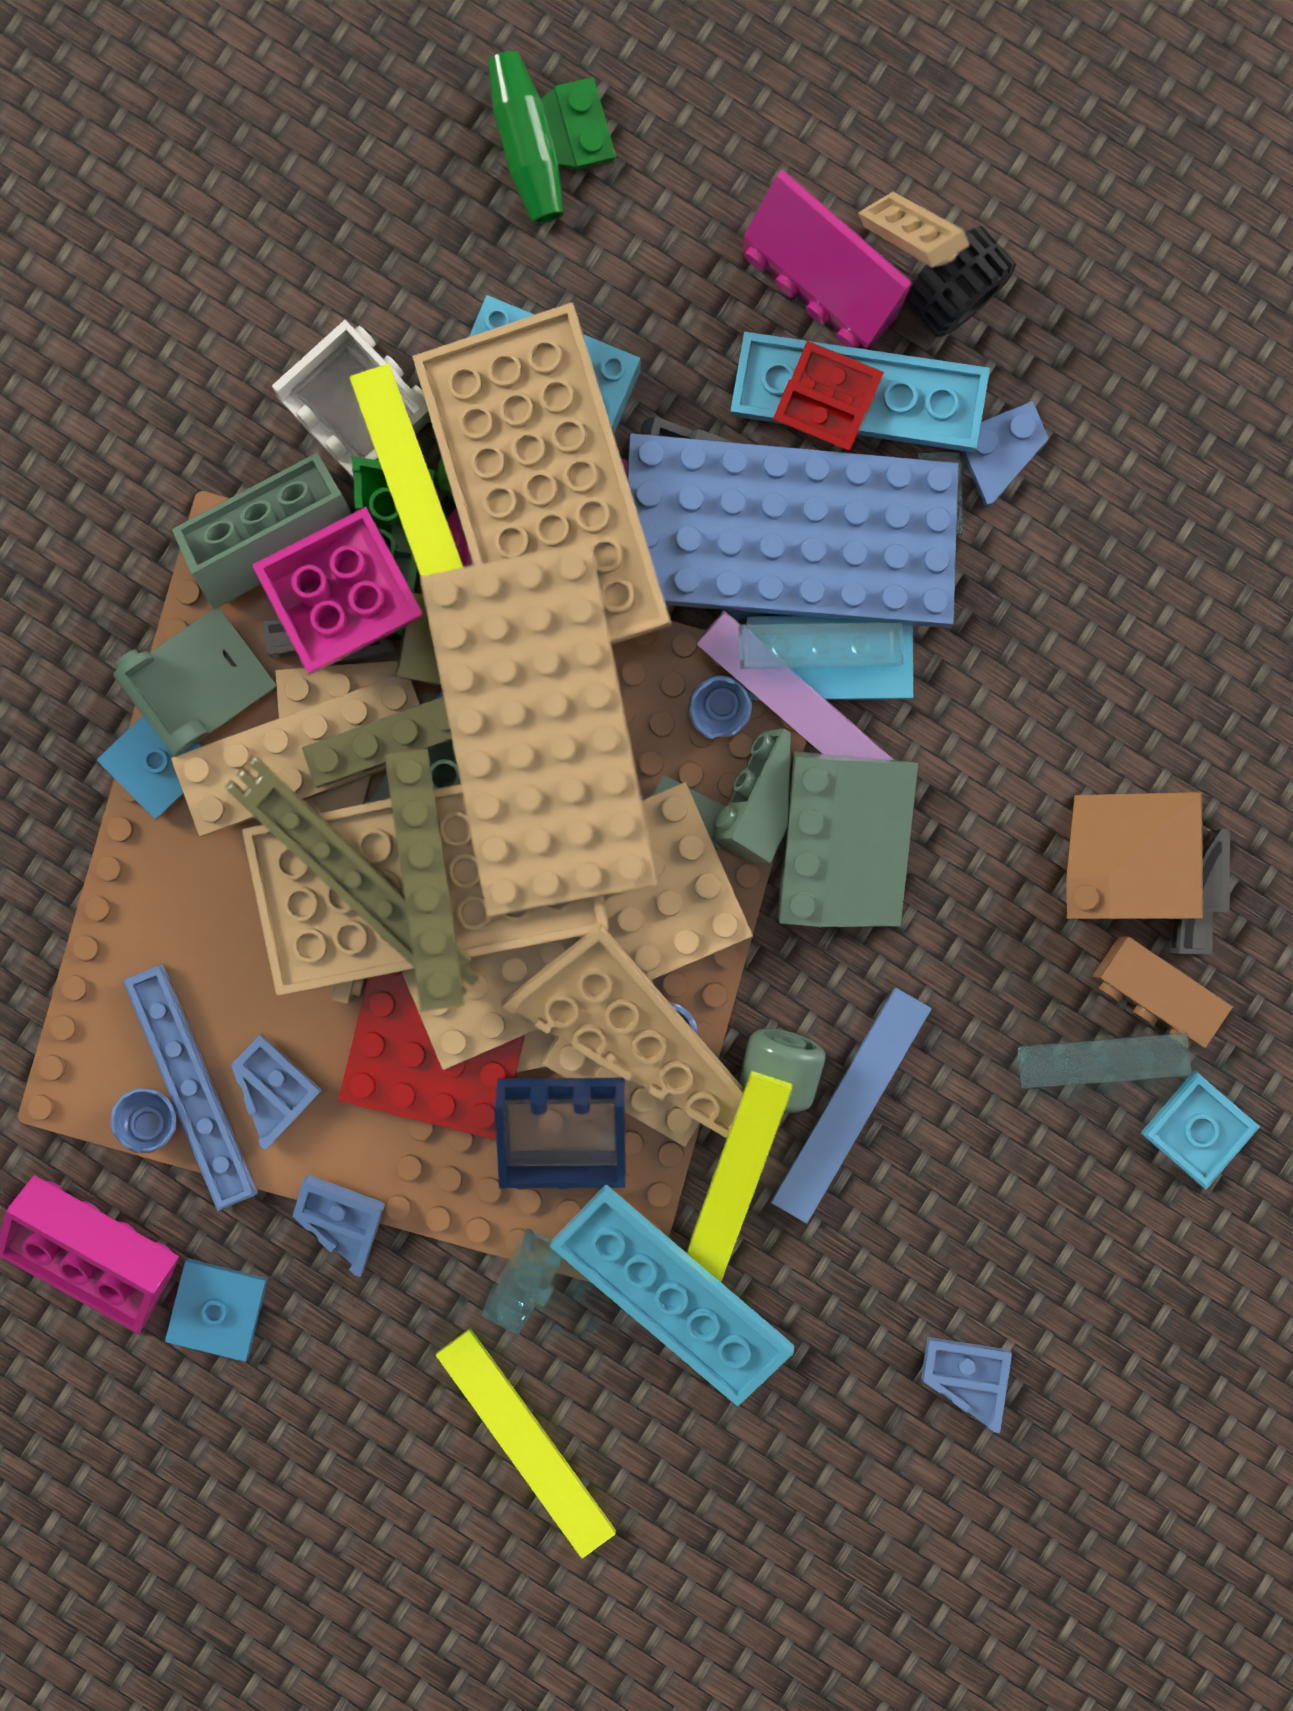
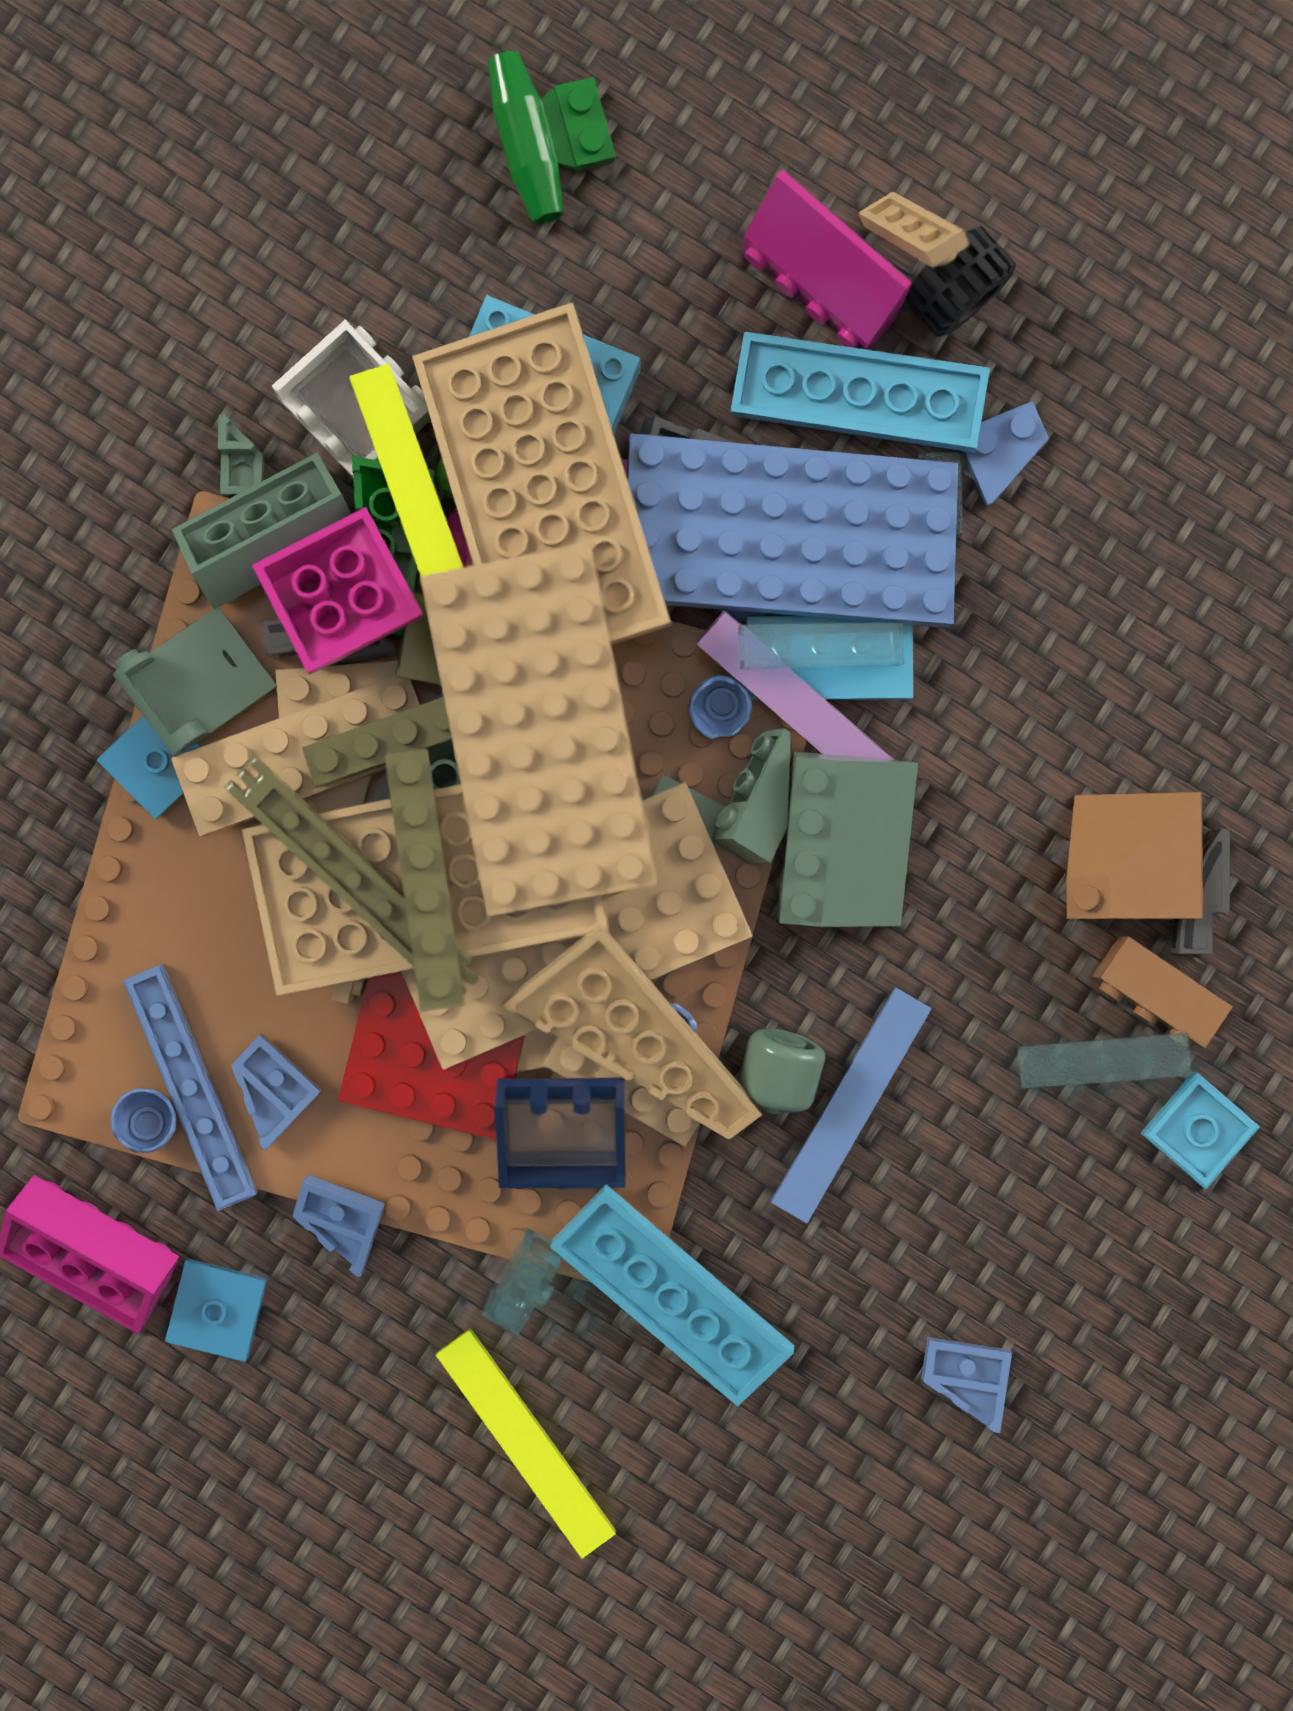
(240, 460): none -> sand green slope
(738, 1172): neon yellow tile -> none
(828, 395): red slope -> none

